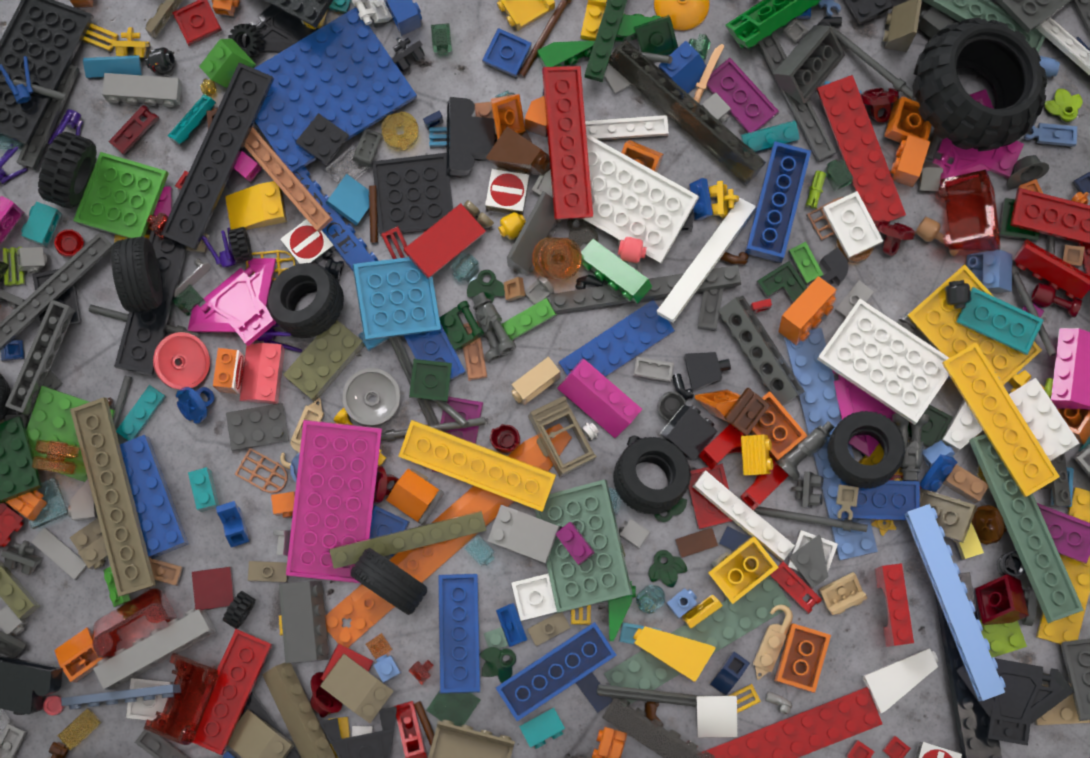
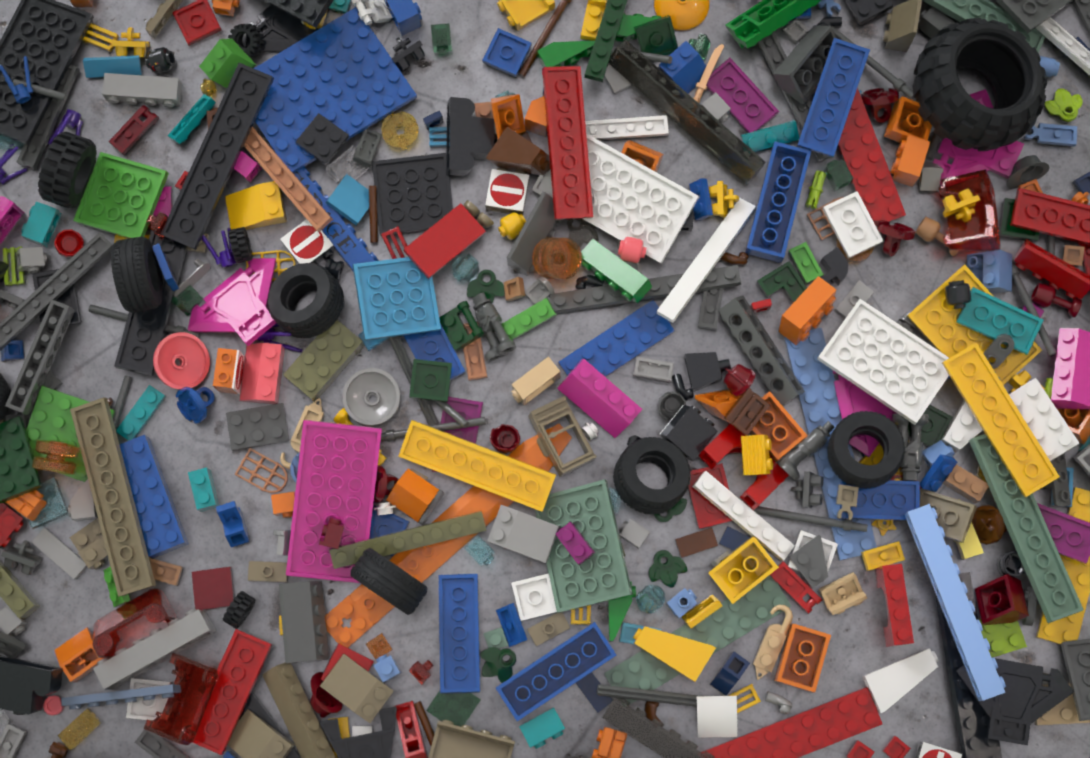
(165, 267): none -> blue tile
(332, 533): none -> dark red brick
(384, 508): none -> white plate
(739, 379): none -> dark red piece
(833, 97): none -> blue plate
(883, 555): none -> yellow plate
(962, 207): none -> yellow hips
(998, 352): none -> dark grey plate

